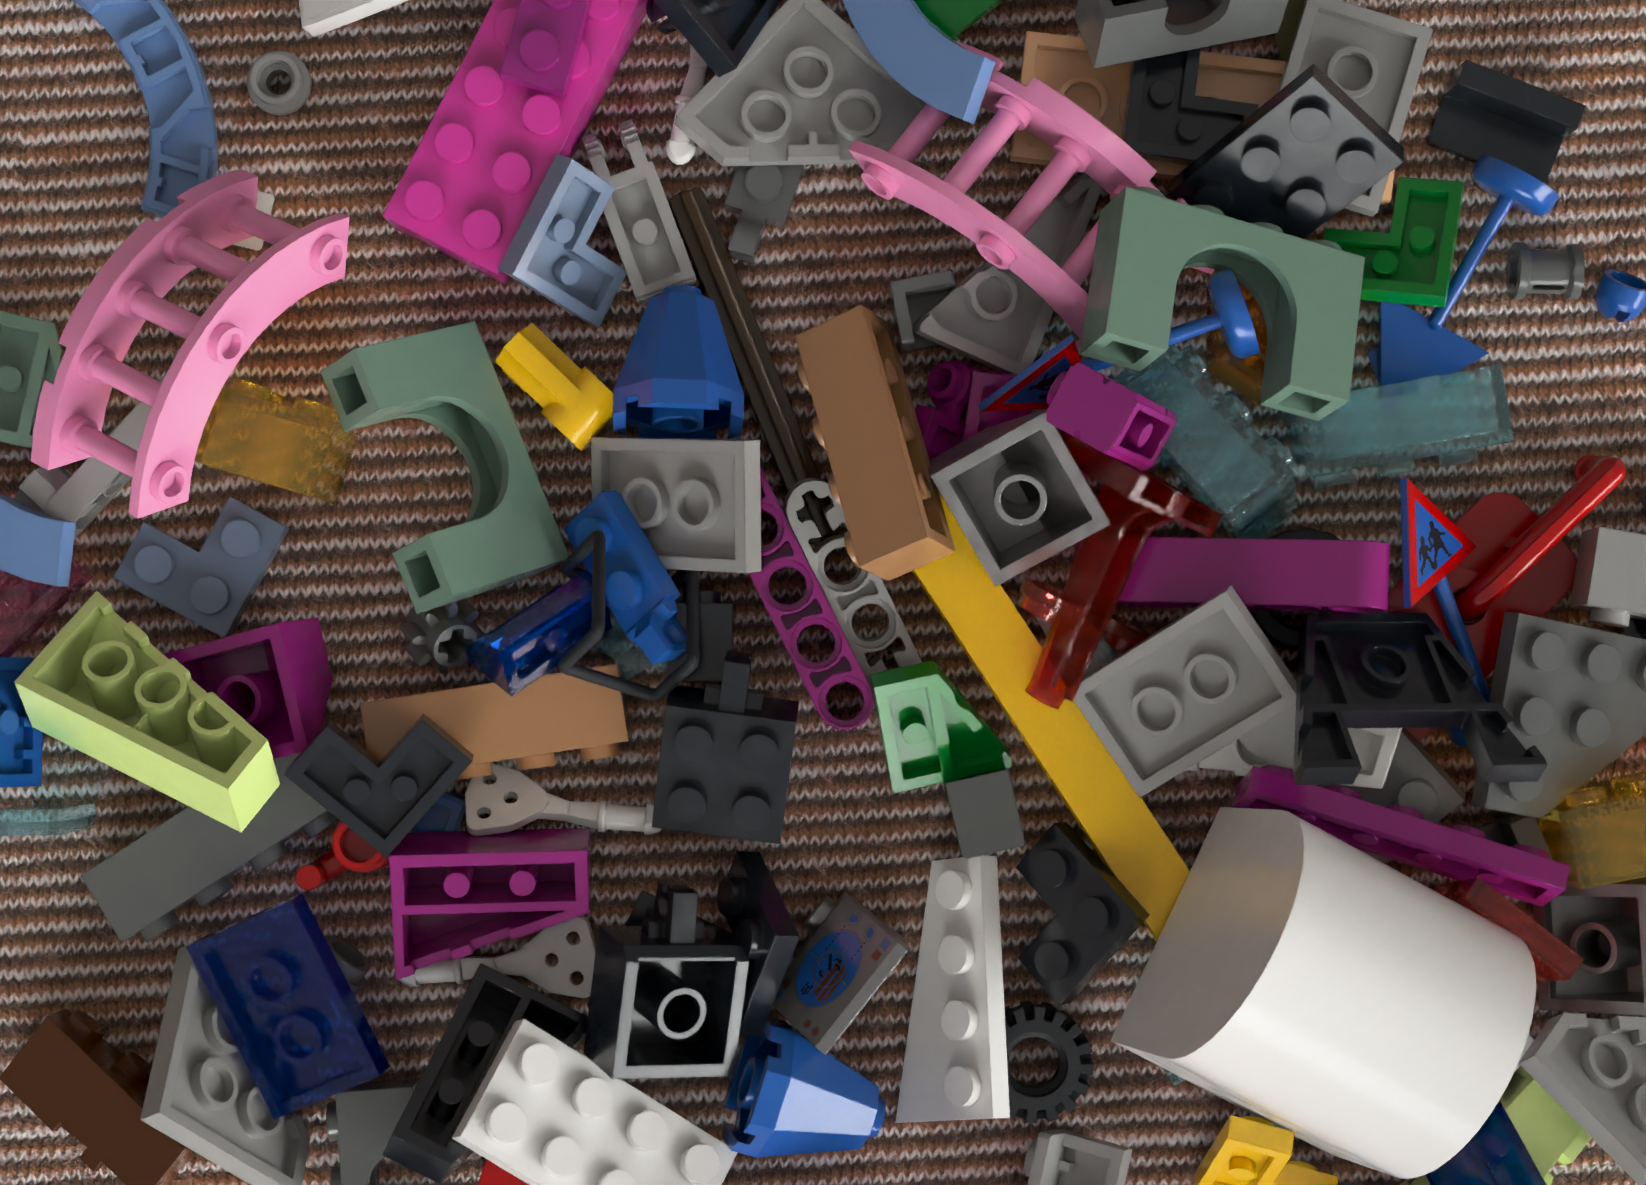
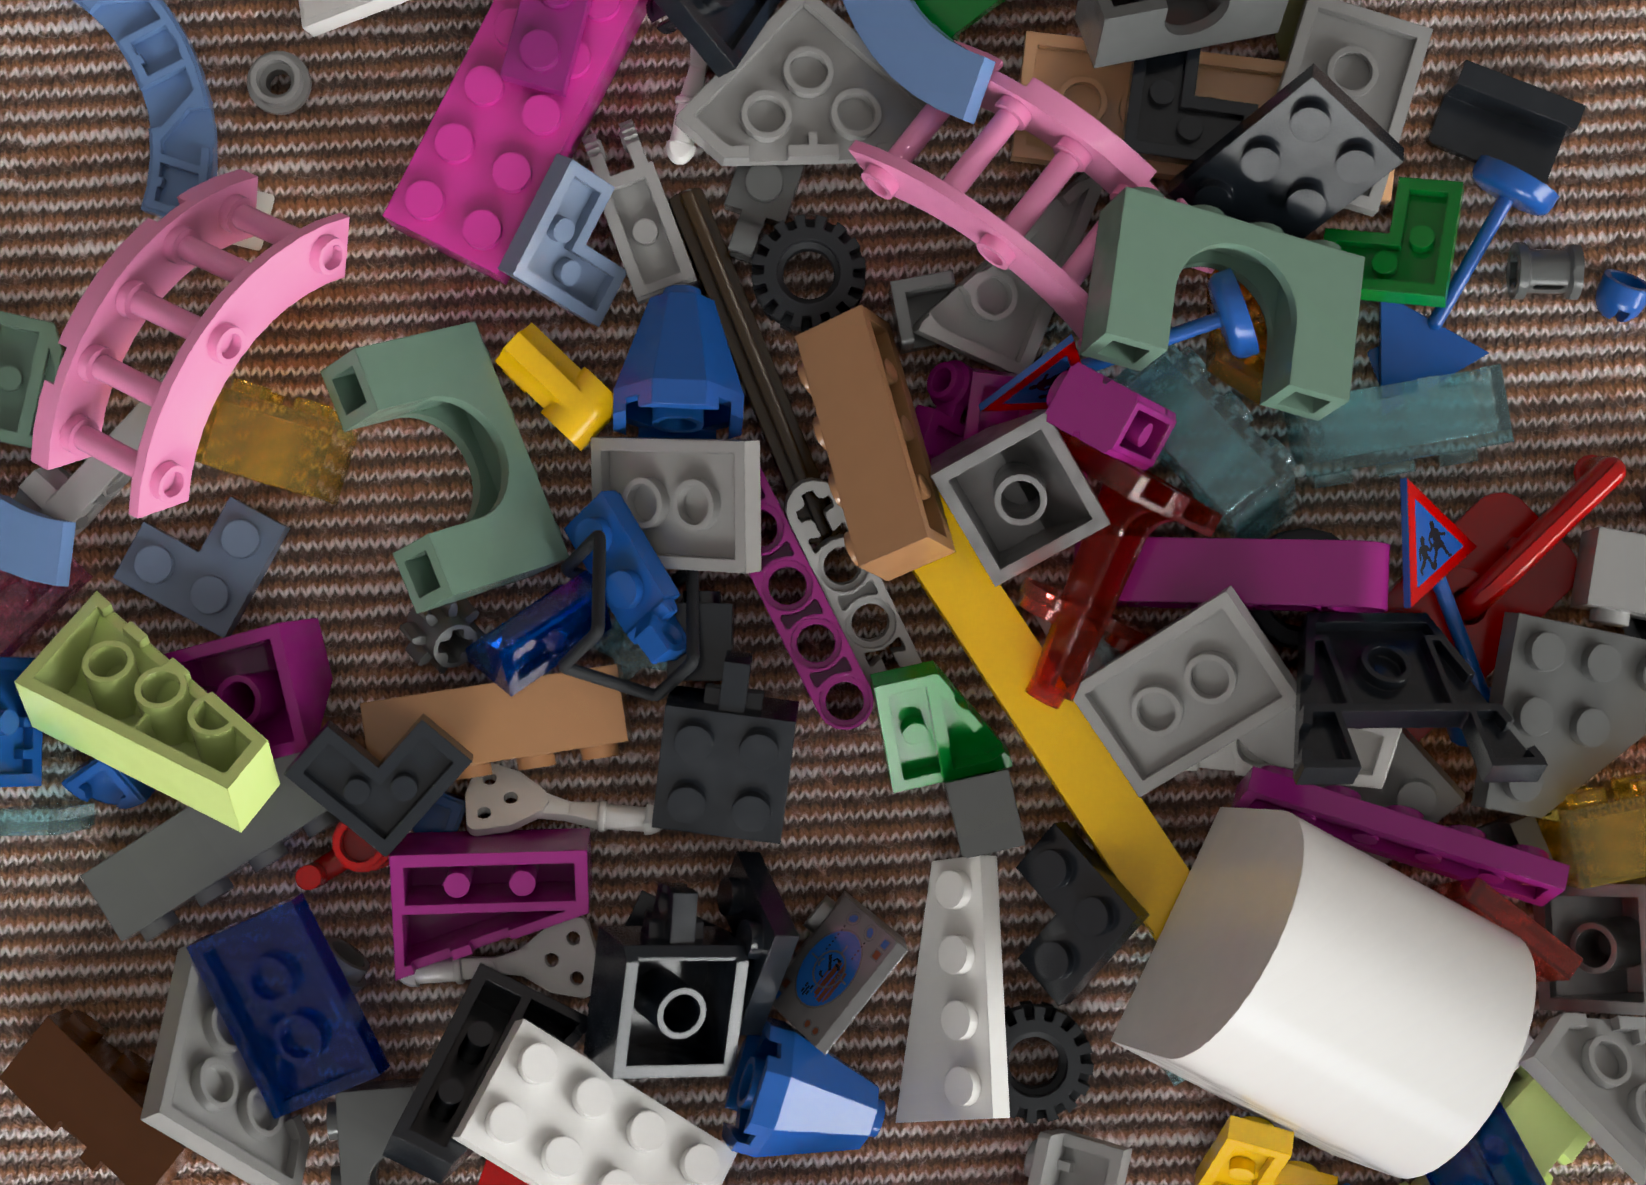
(106, 785): none -> blue tile
(799, 237): none -> black tyre

